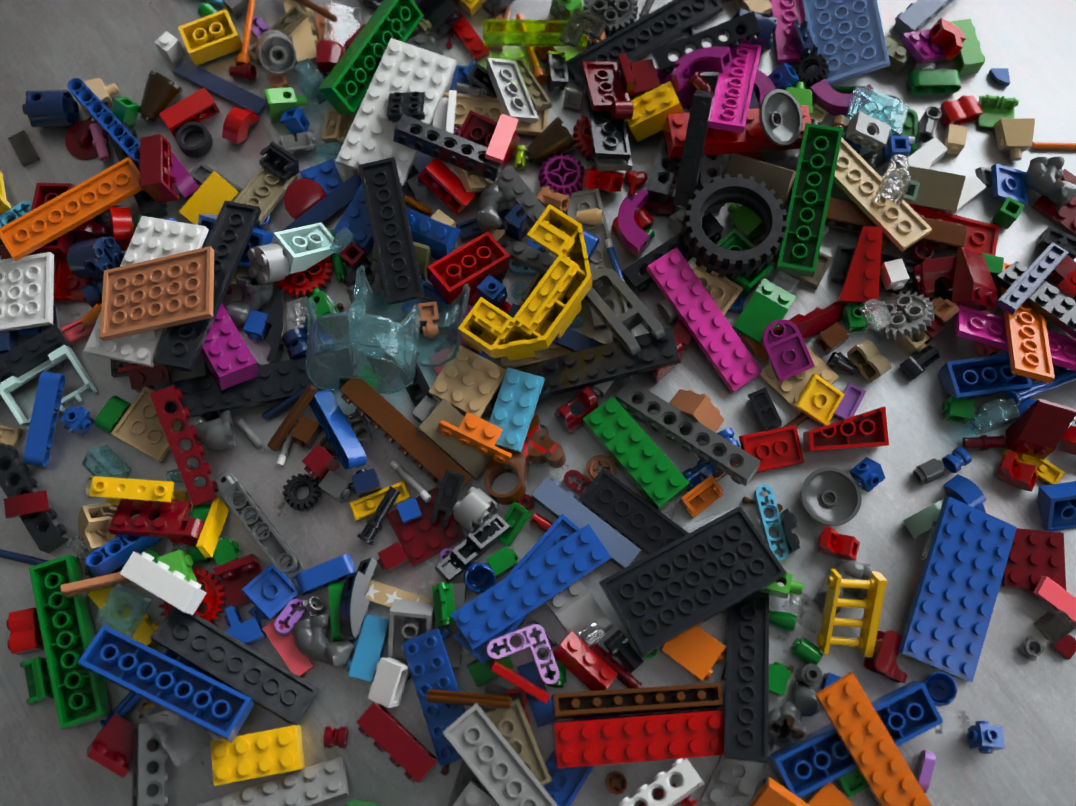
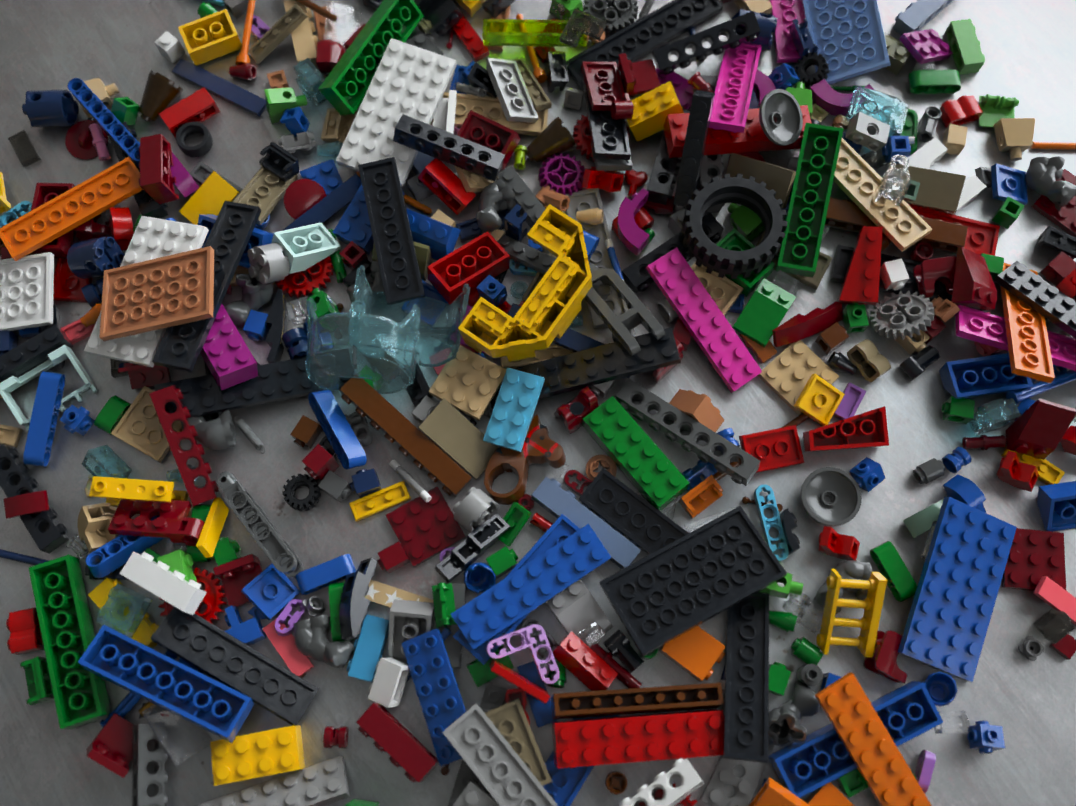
(93, 584): nougat tile -> none
(237, 123): red brick -> none
(280, 61): light grey wheel -> none
(282, 405): dark blue bar -> none
(286, 447): light grey bar -> none
(292, 417): reddish brown axle -> none
(342, 239): clear light blue cone -> none
(374, 524): black pin -> none
(406, 103): black hinge -> none
(409, 510): blue tile -> none
(429, 315): nougat plate -> none
(447, 495): black hinge -> none
(469, 699): reddish brown axle -> none
(477, 434): orange bracket -> none
(501, 138): tile -> none
(703, 60): magenta arch -> none
(765, 409): black hinge -> none
(787, 351): magenta tile -> none
(876, 314): clear brick -> none
(894, 571): none -> green beam
(947, 36): red brick -> none
(1000, 75): tile -> none
(1031, 278): tile -> none

